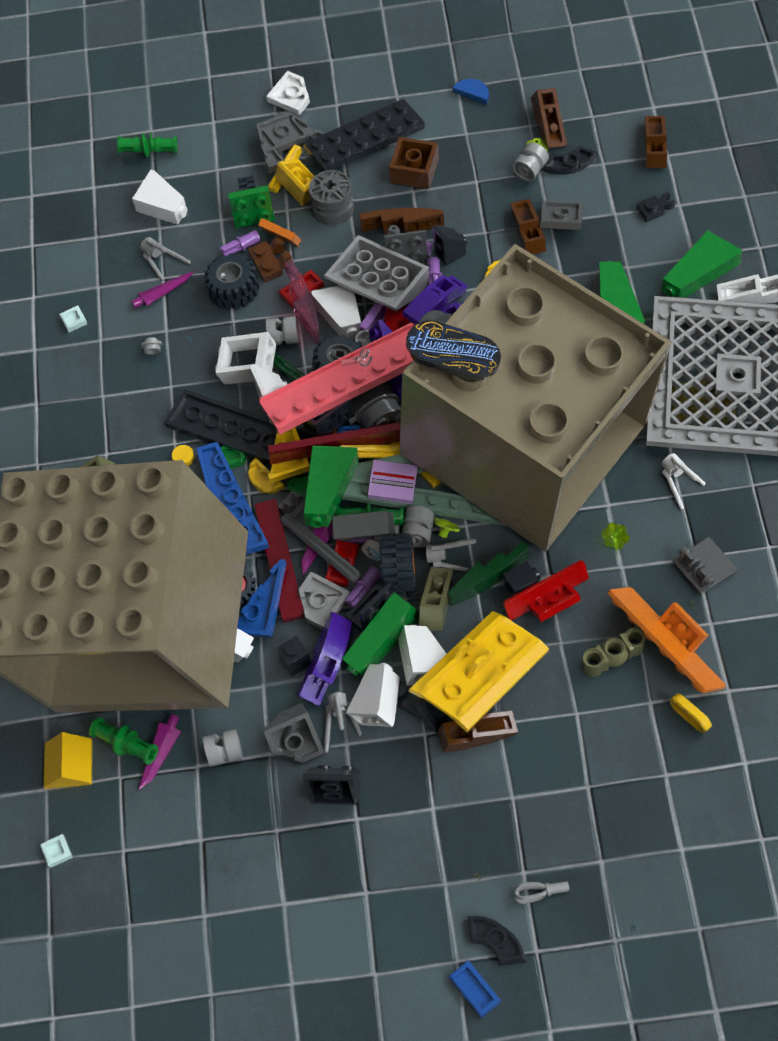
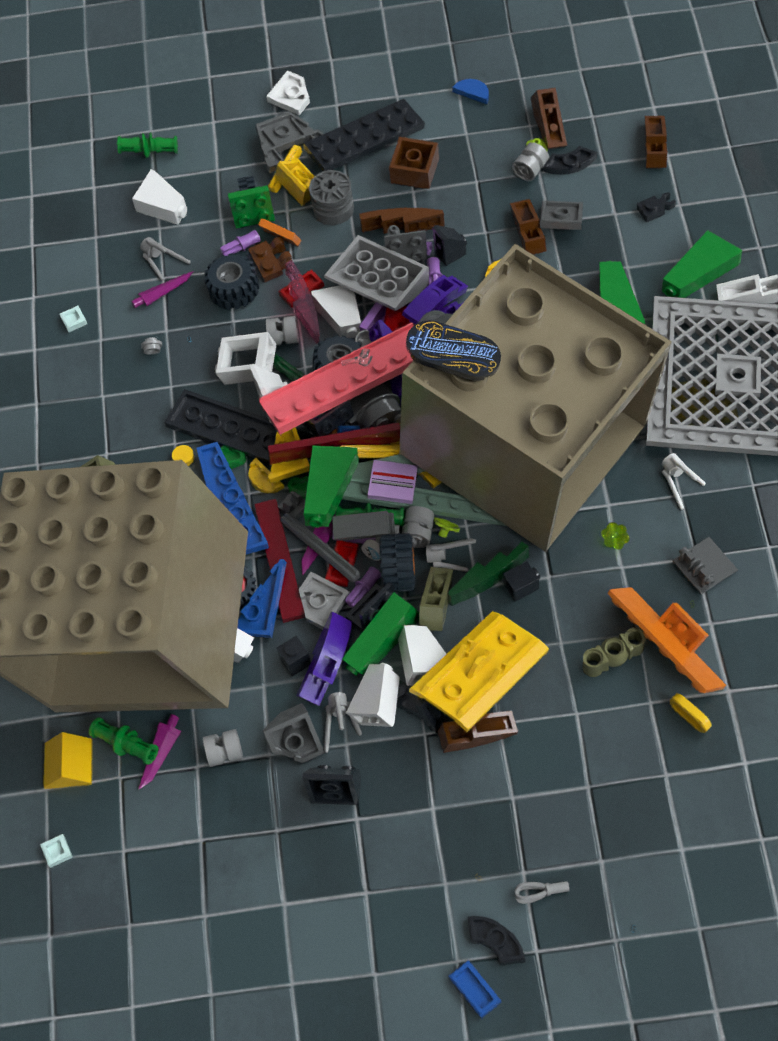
(549, 595): red bracket -> none

